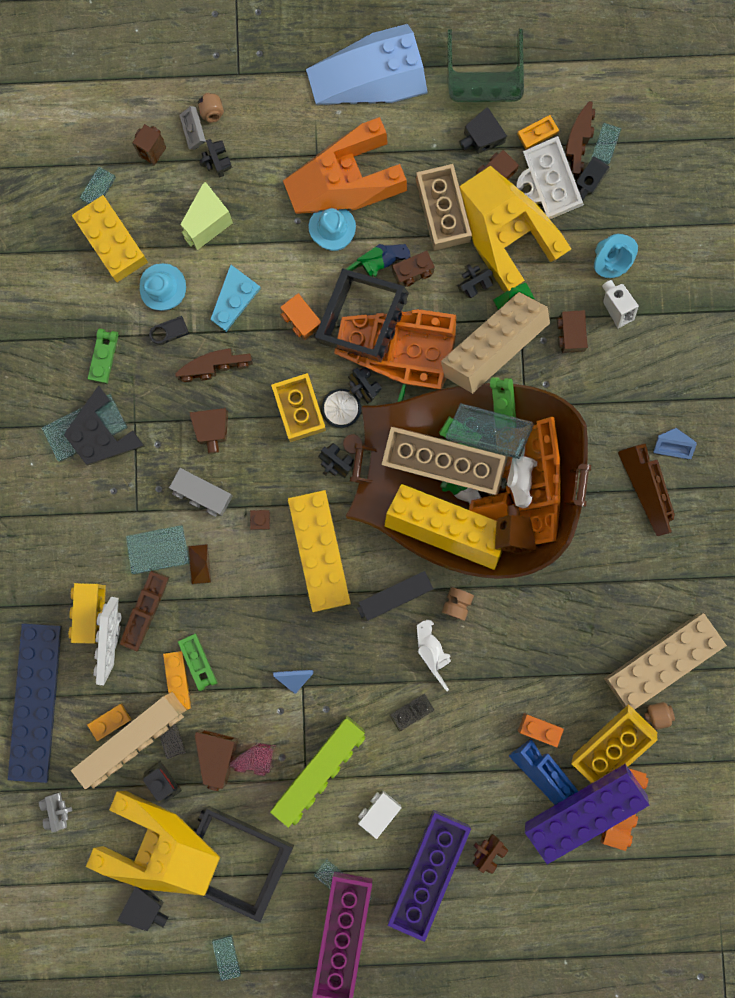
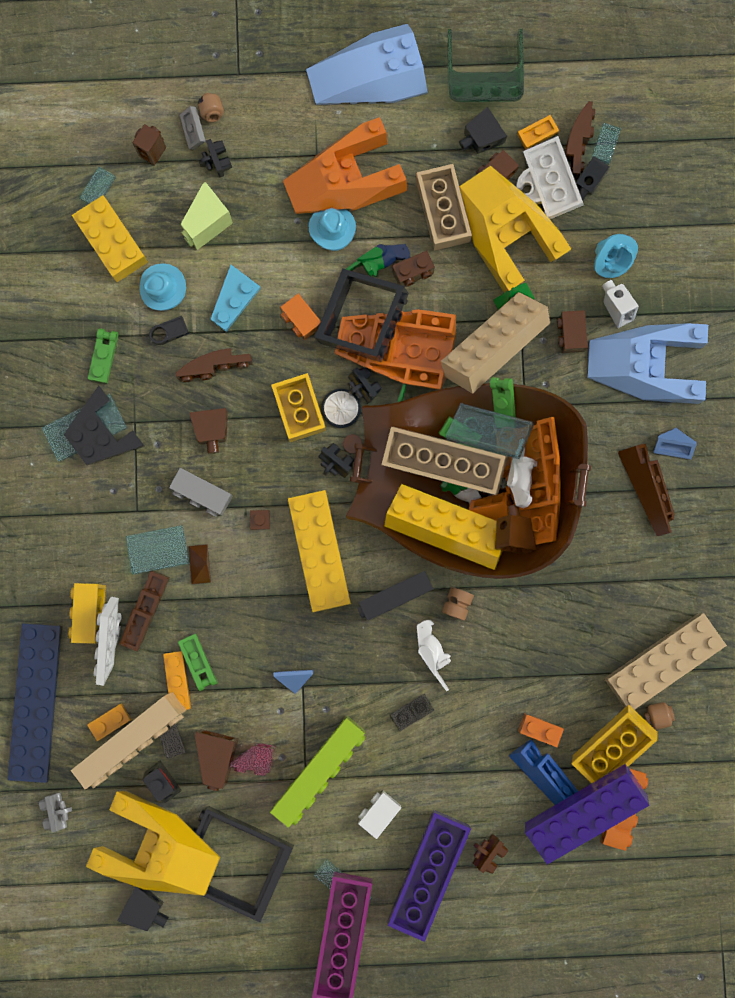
(226, 958): clear light blue tile -> none
(468, 285): black hips -> none
(636, 362): none -> light blue wedge

